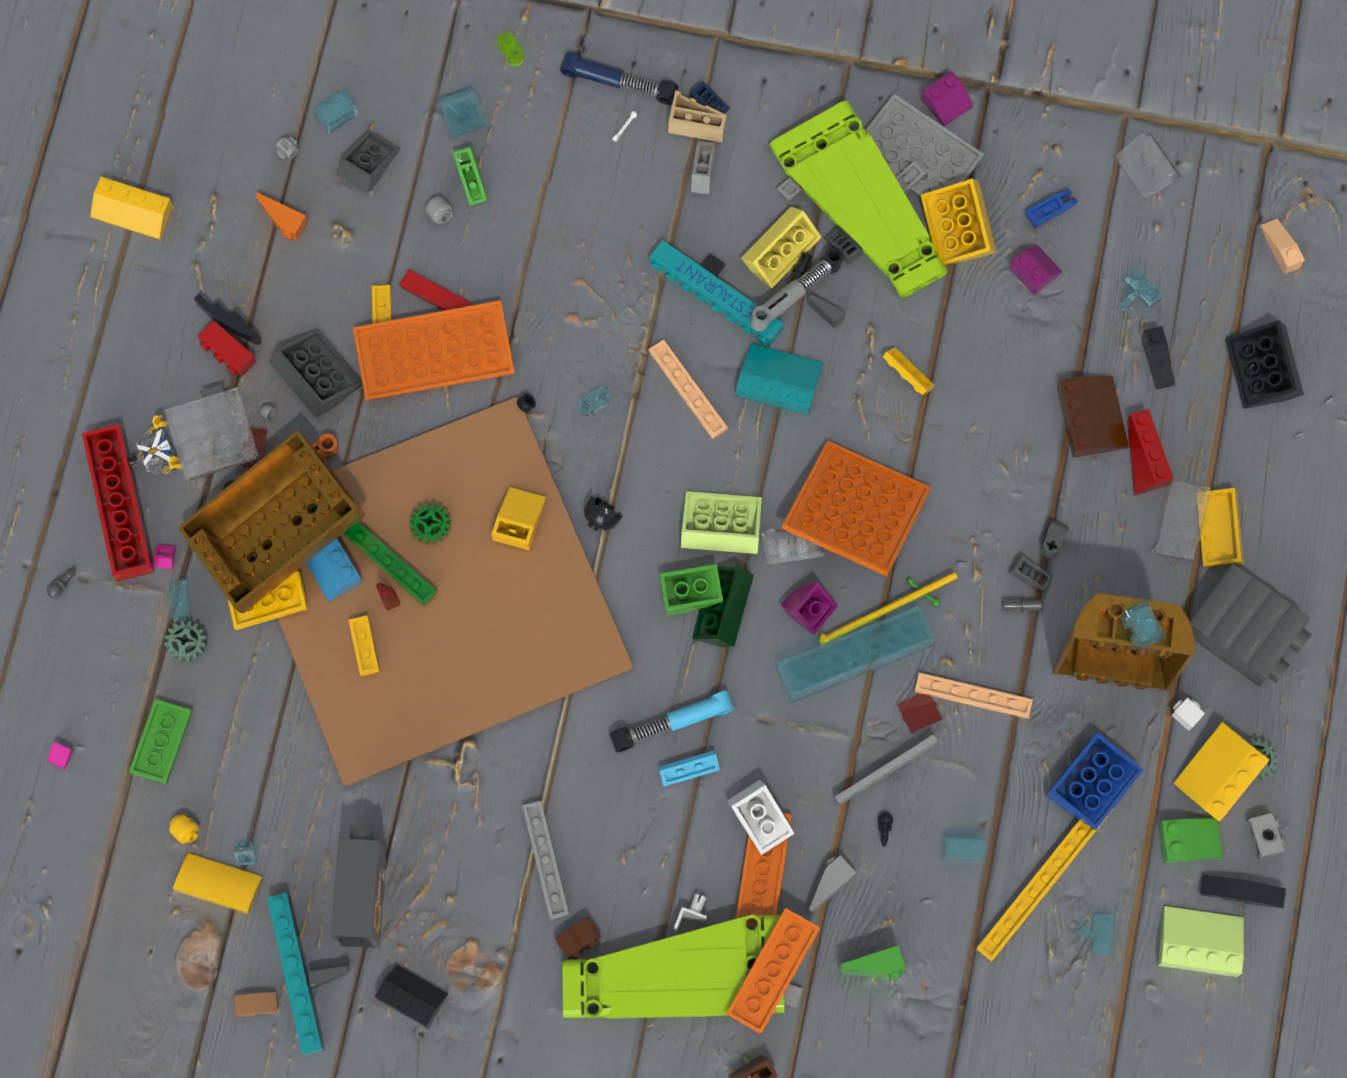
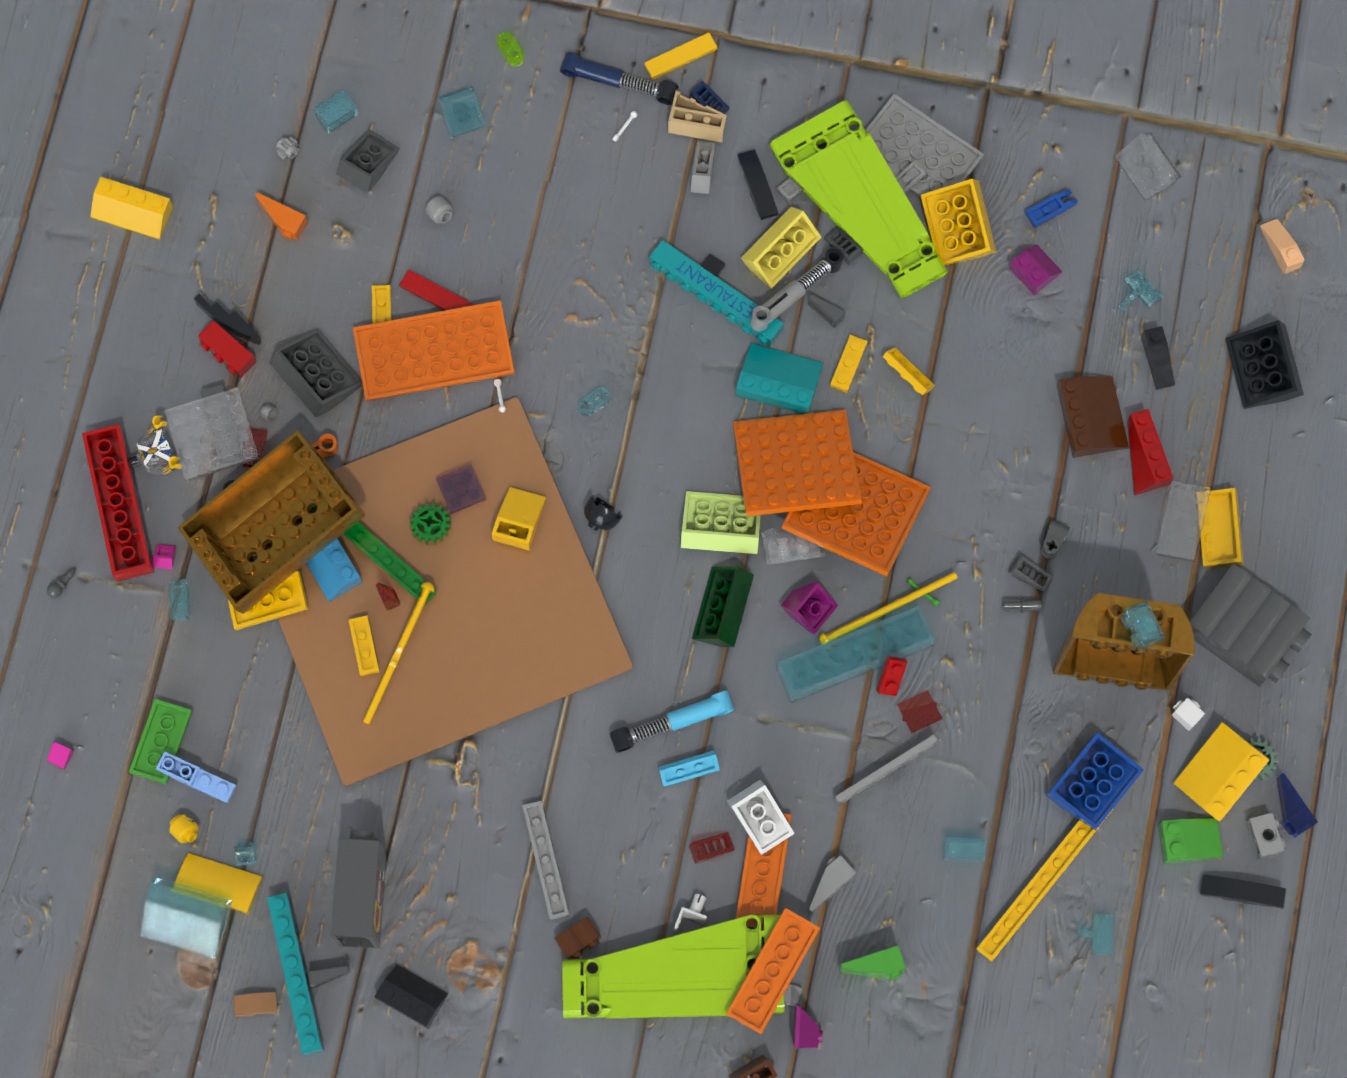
(183, 649): sand green gear -> none
(185, 917): none -> clear light blue slope
(196, 777): none -> light blue slope
(427, 588): none -> yellow bar
(460, 489): none -> clear purple plate
(470, 174): bright green slope -> none
(497, 382): none -> white hinge
(526, 402): black bush -> none
(680, 56): none -> yellow tile
(688, 389): light nougat tile -> none
(691, 589): bright green slope -> none
(698, 858): none -> clear red slope
(757, 184): none -> black slope
(796, 463): none -> orange plate
(801, 267): black pin -> none
(805, 1030): none -> magenta slope
(848, 363): none -> yellow plate
(885, 821): black bar -> none
(891, 675): none -> red plate
(947, 98): magenta slope -> none
(973, 695): light nougat tile -> none
(1202, 941): yellowish green slope -> none
(1294, 810): none -> clear blue slope

